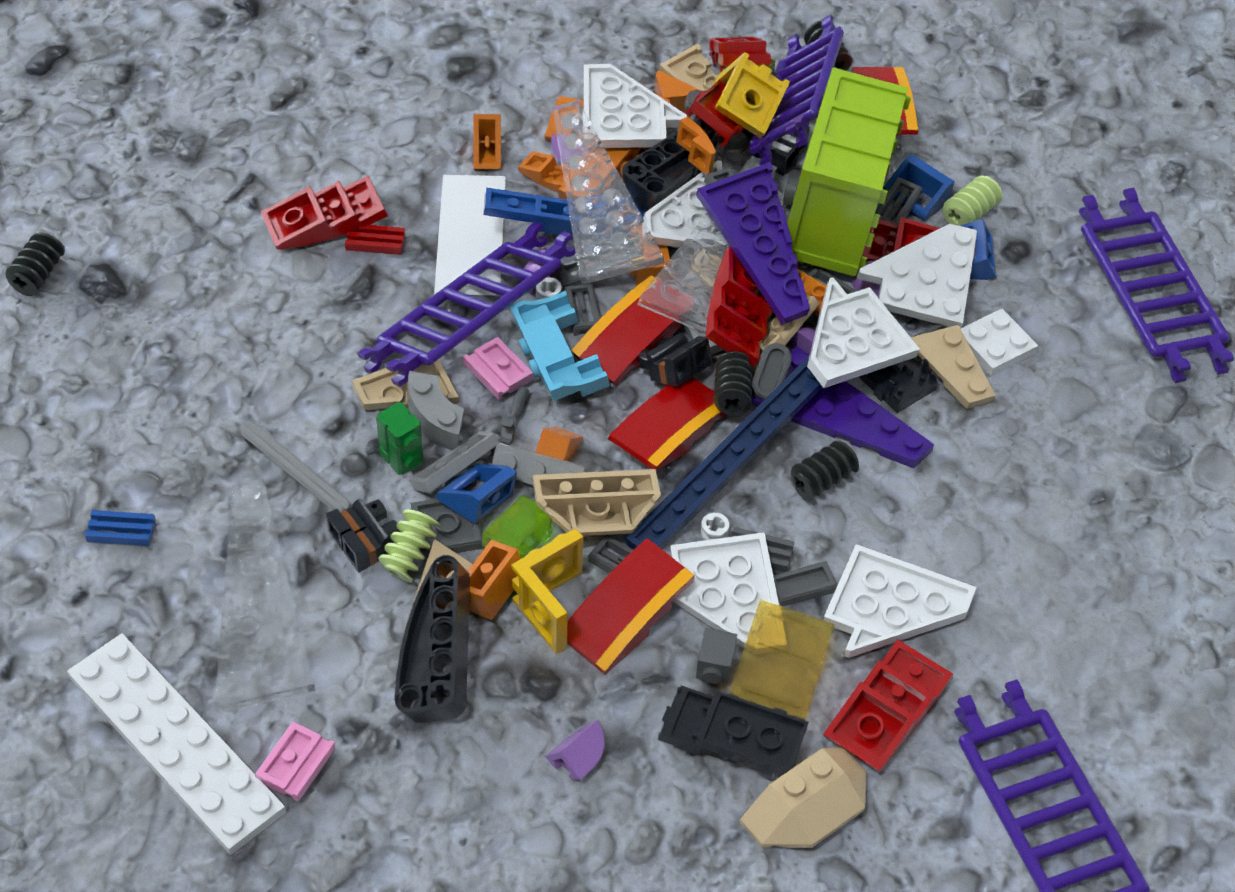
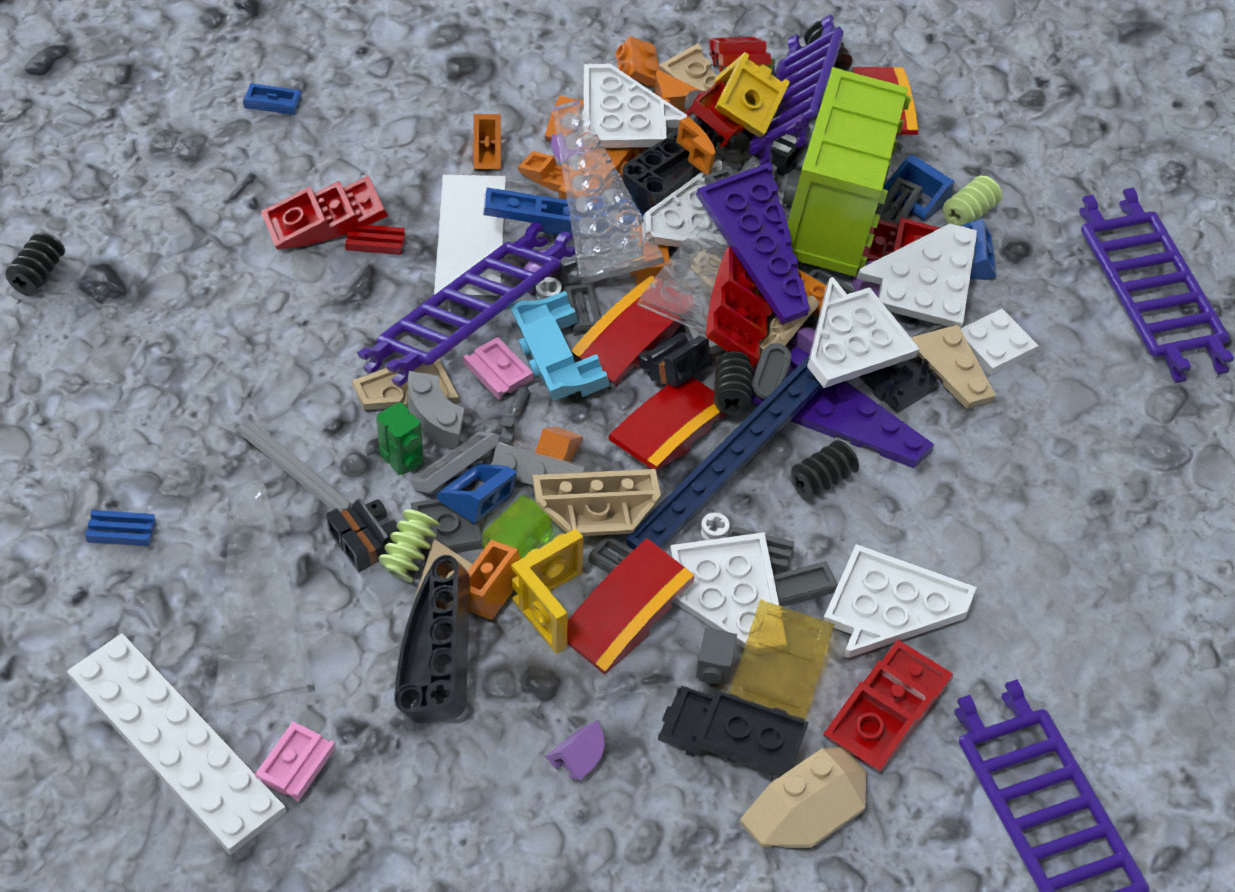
(272, 99): none -> blue tile
(638, 60): none -> orange bracket

